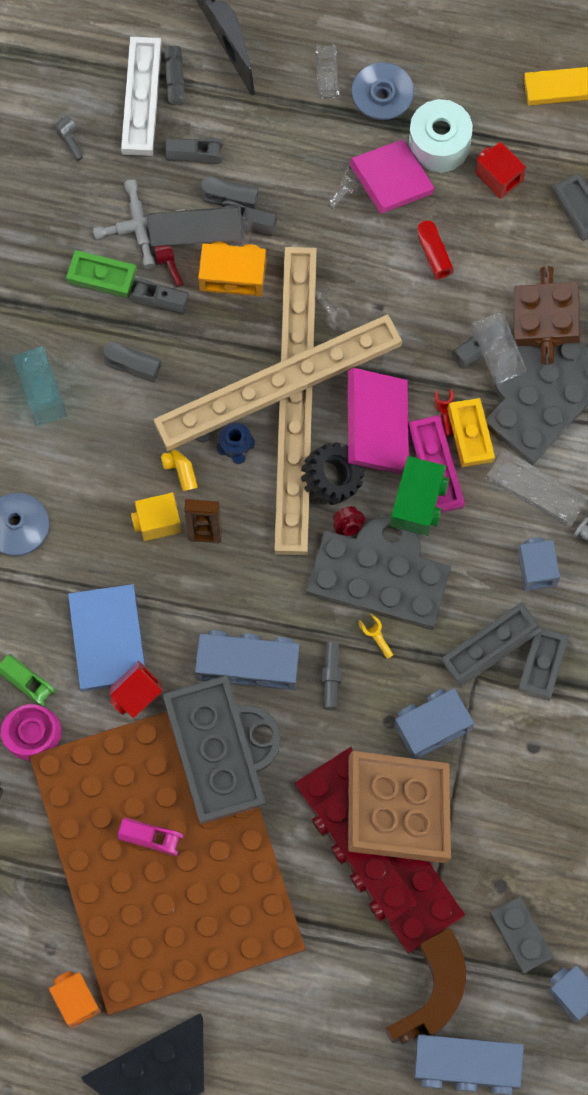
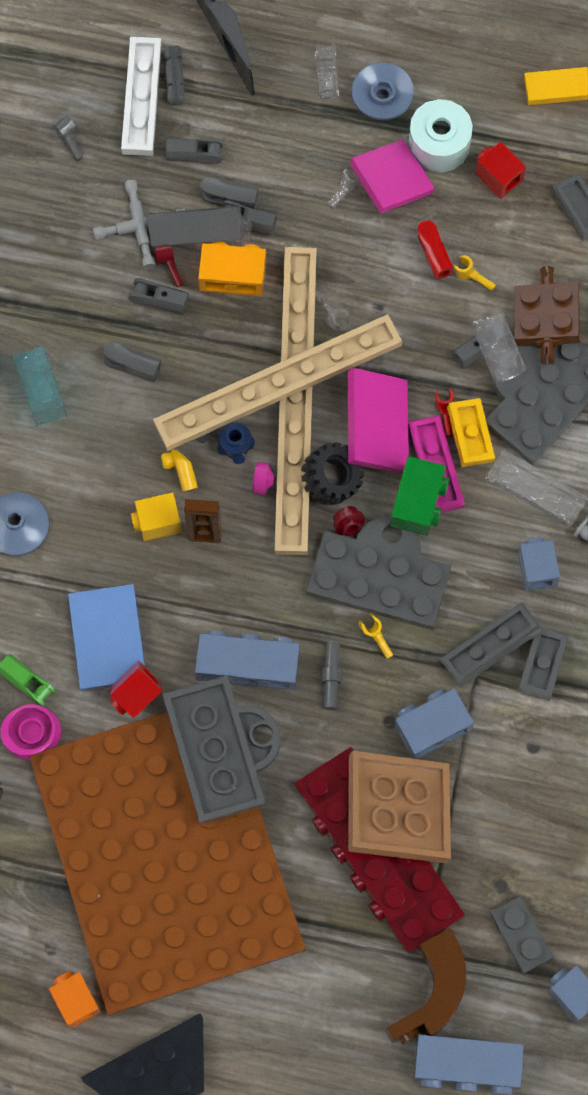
(101, 274): bright green plate -> none
(144, 835): dark pink bar -> none
(263, 478): none -> dark pink tile
(469, 272): none -> yellow hand

